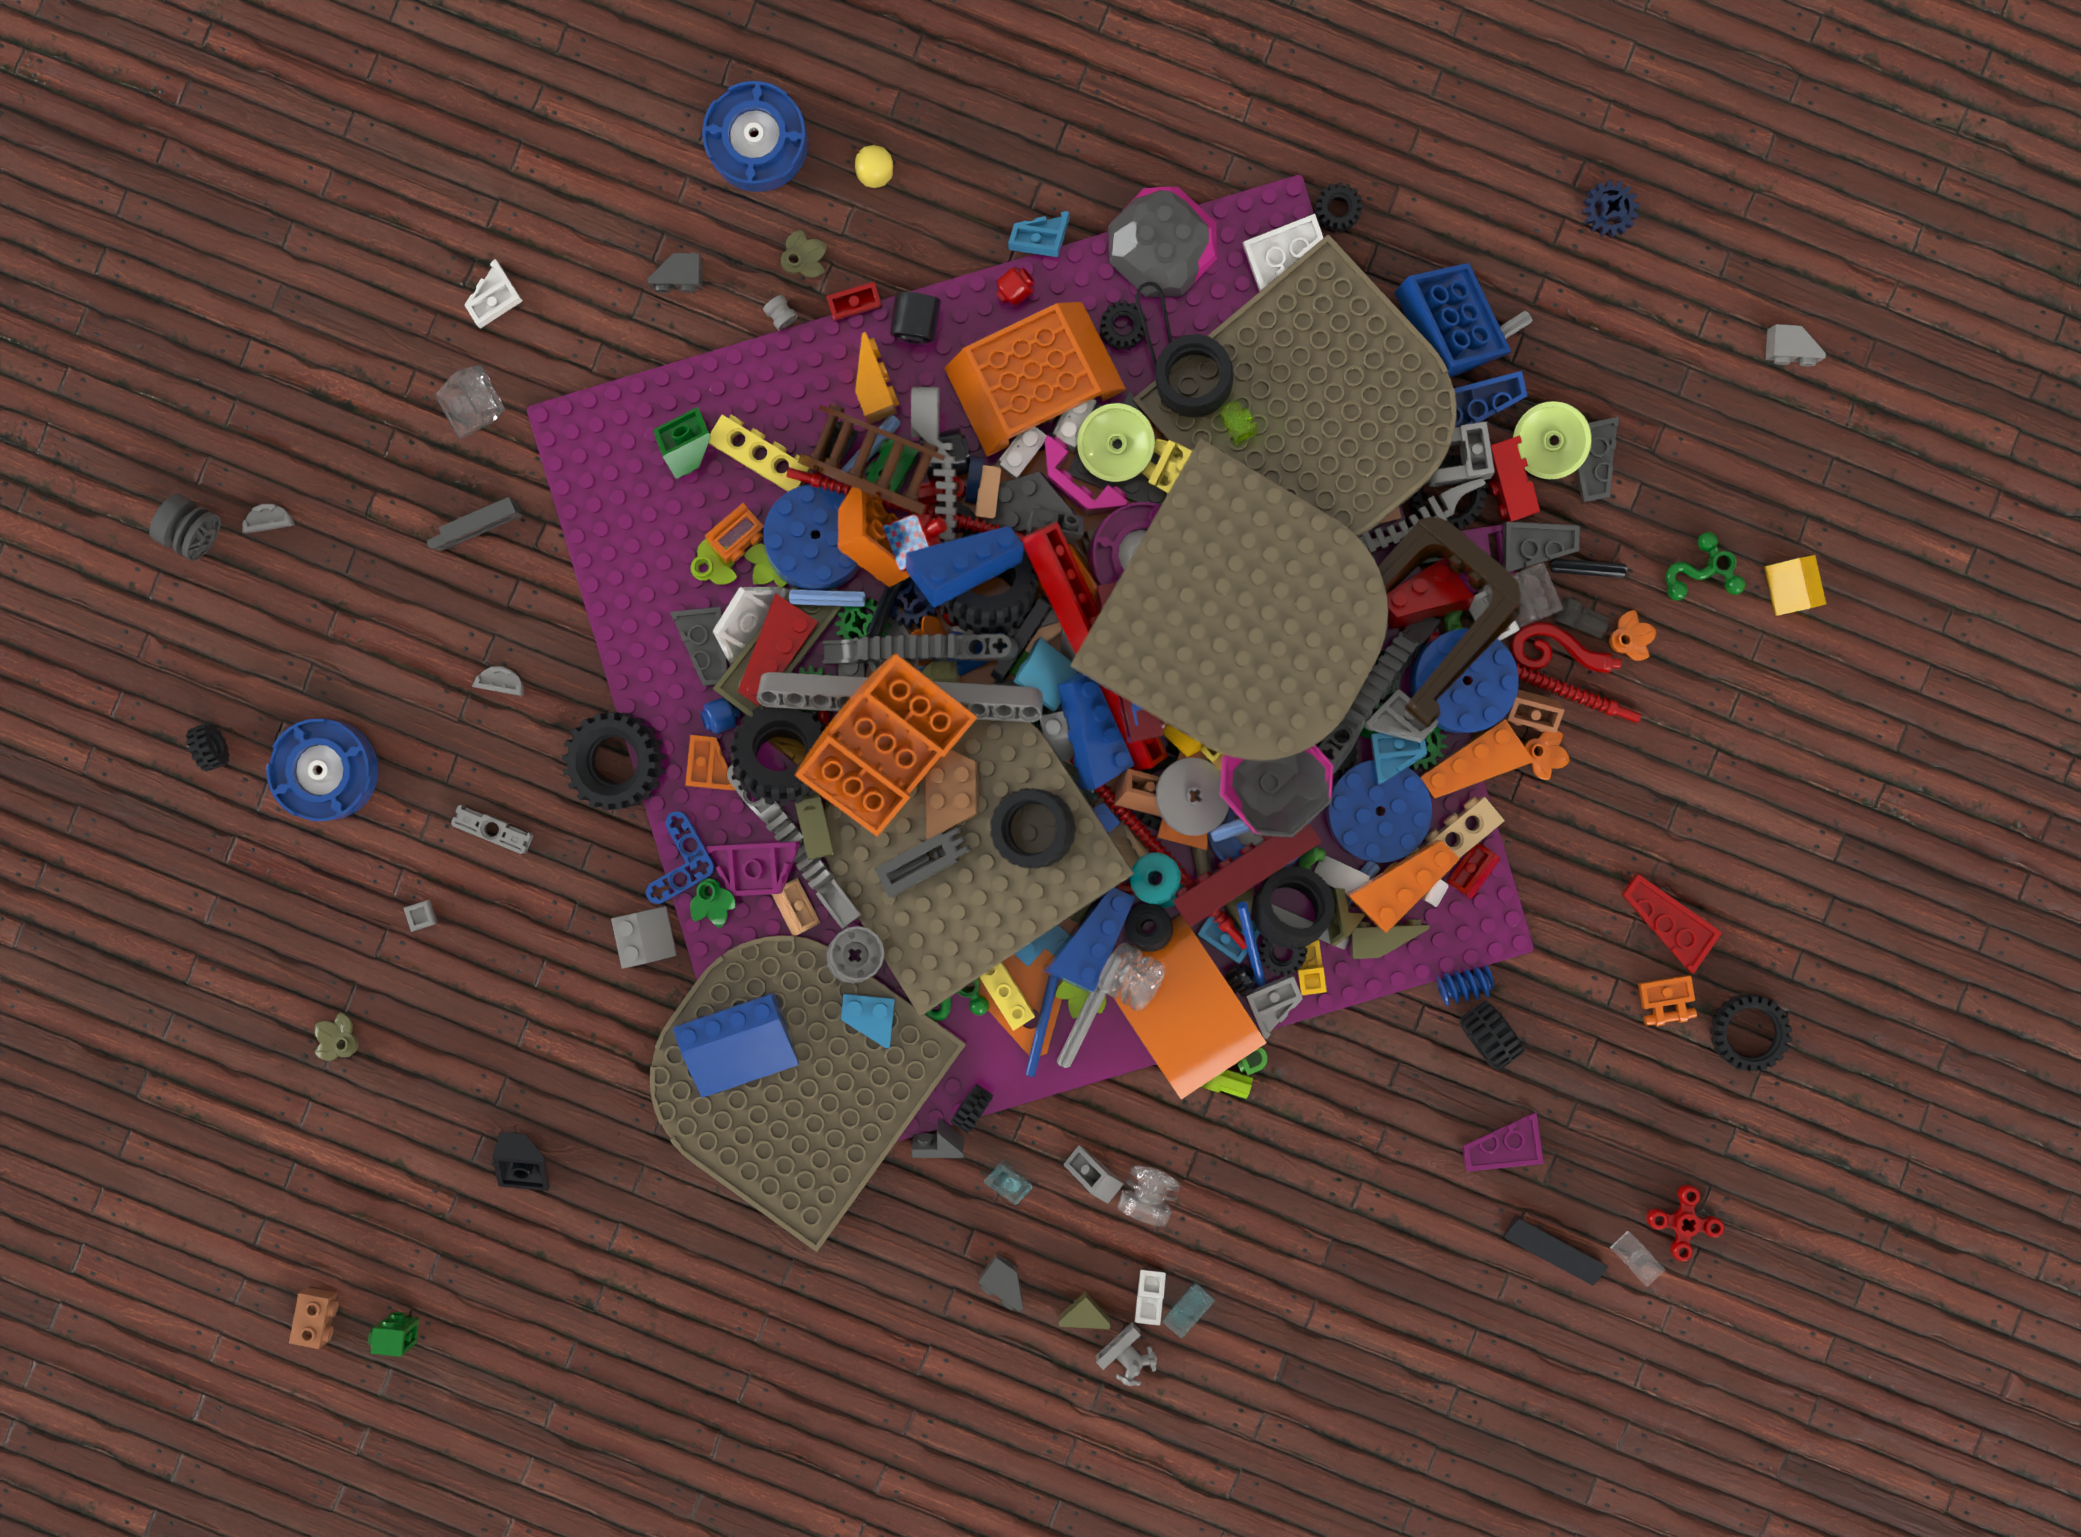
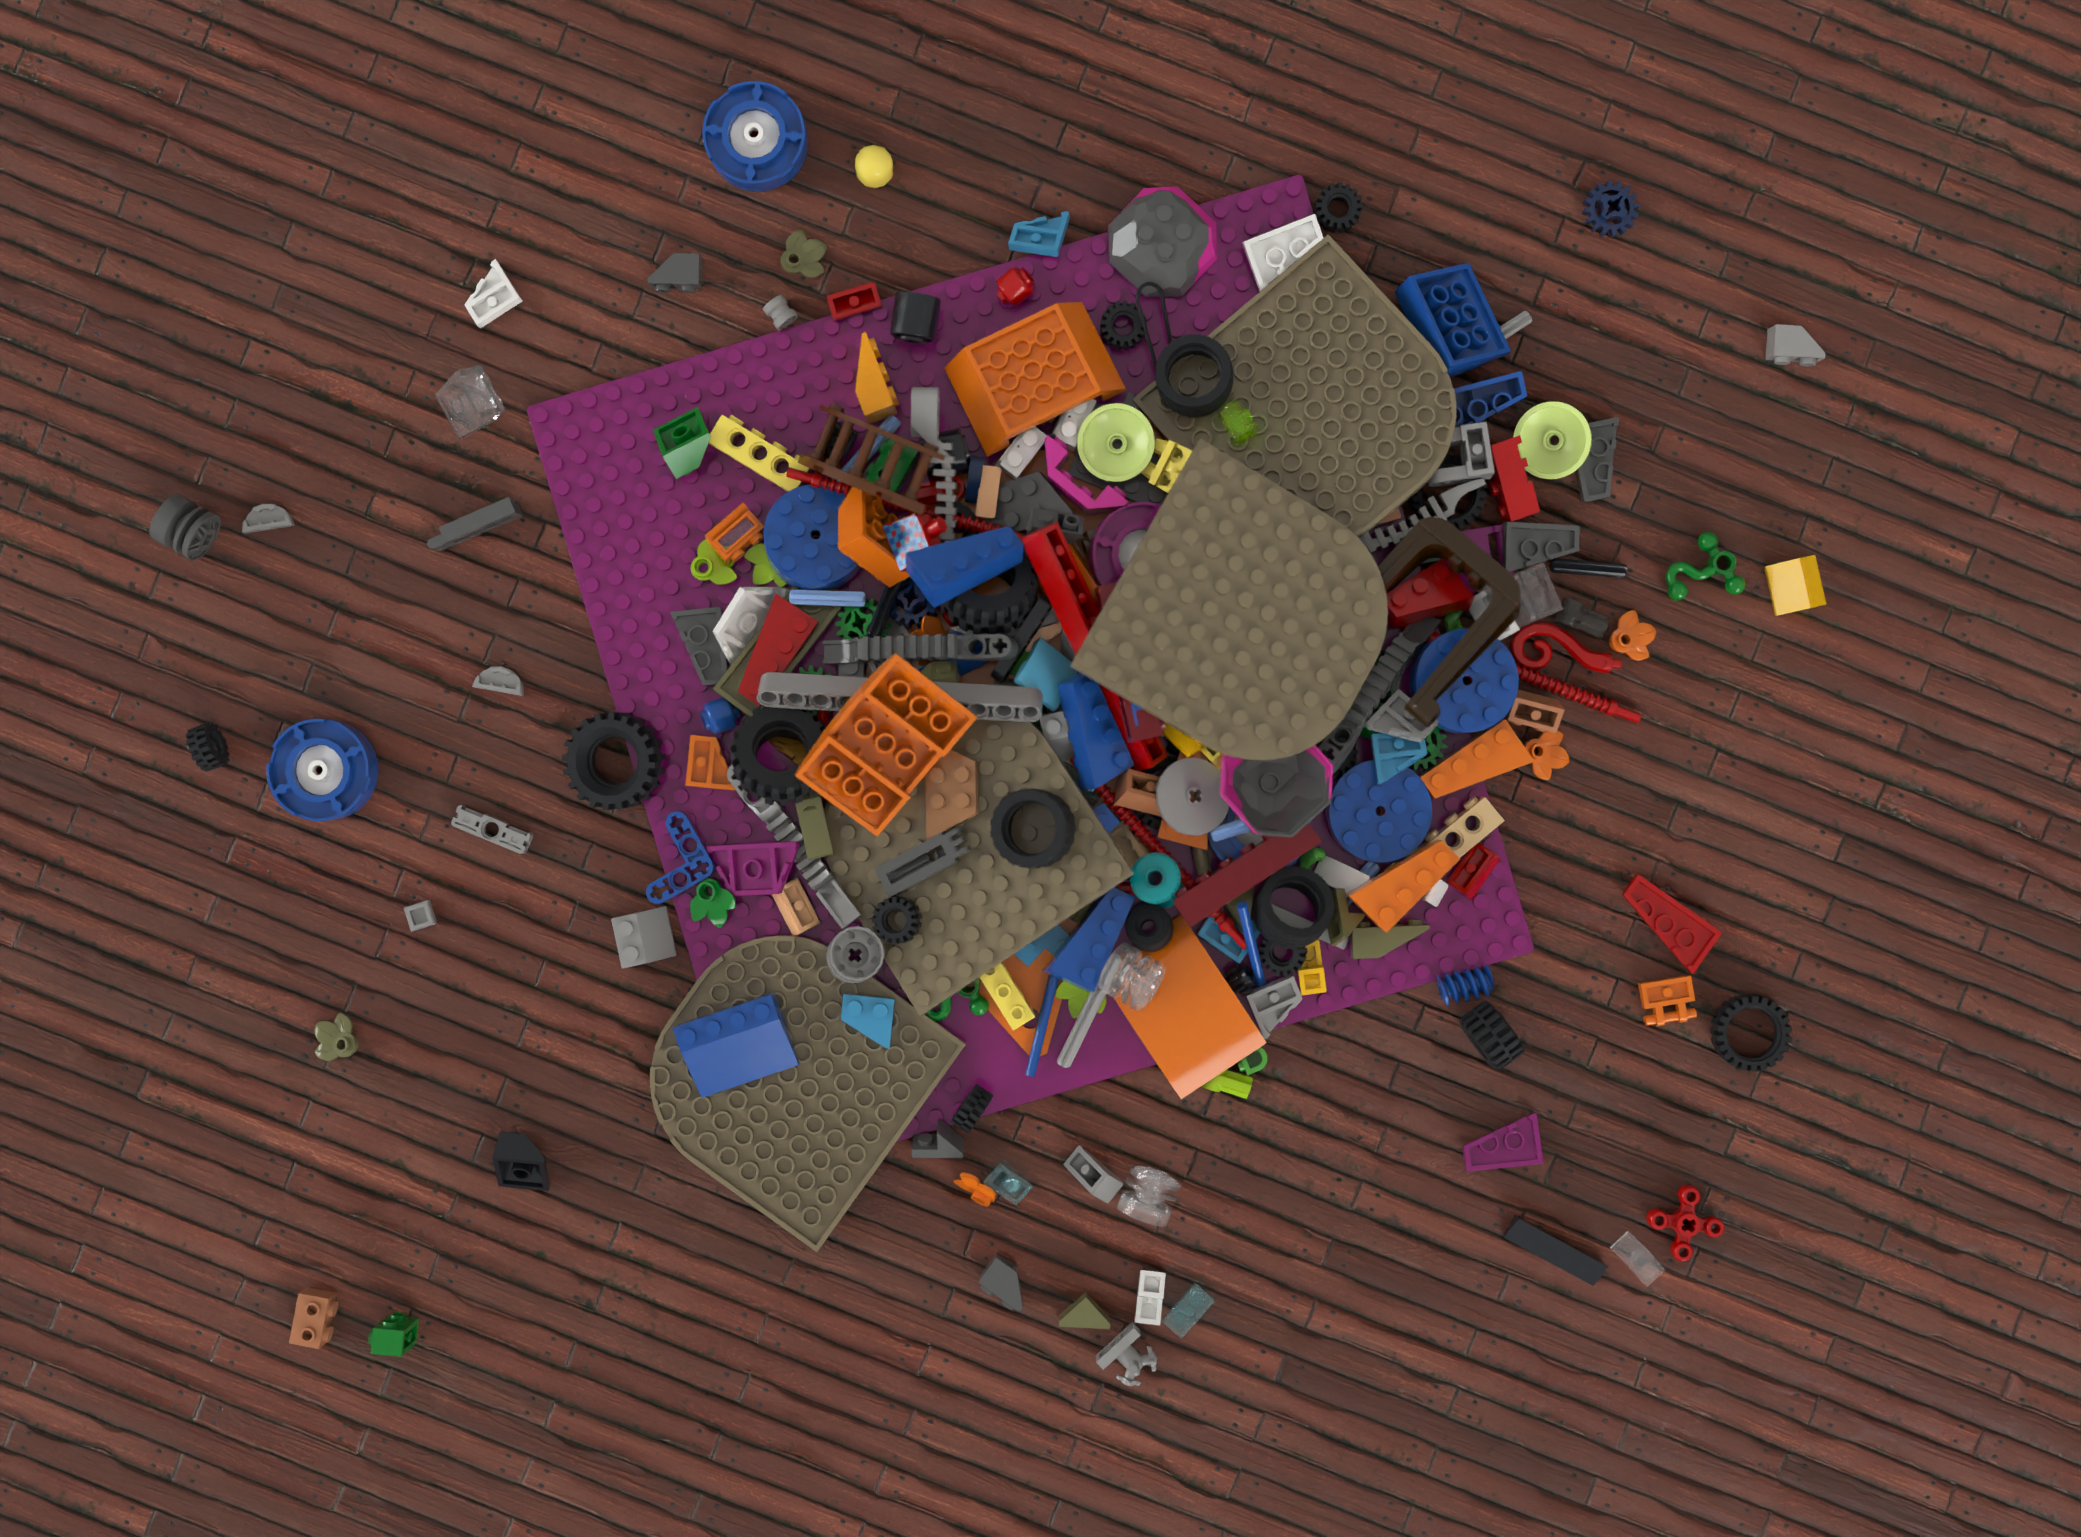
(881, 920): none -> black tyre
(981, 1192): none -> orange plate

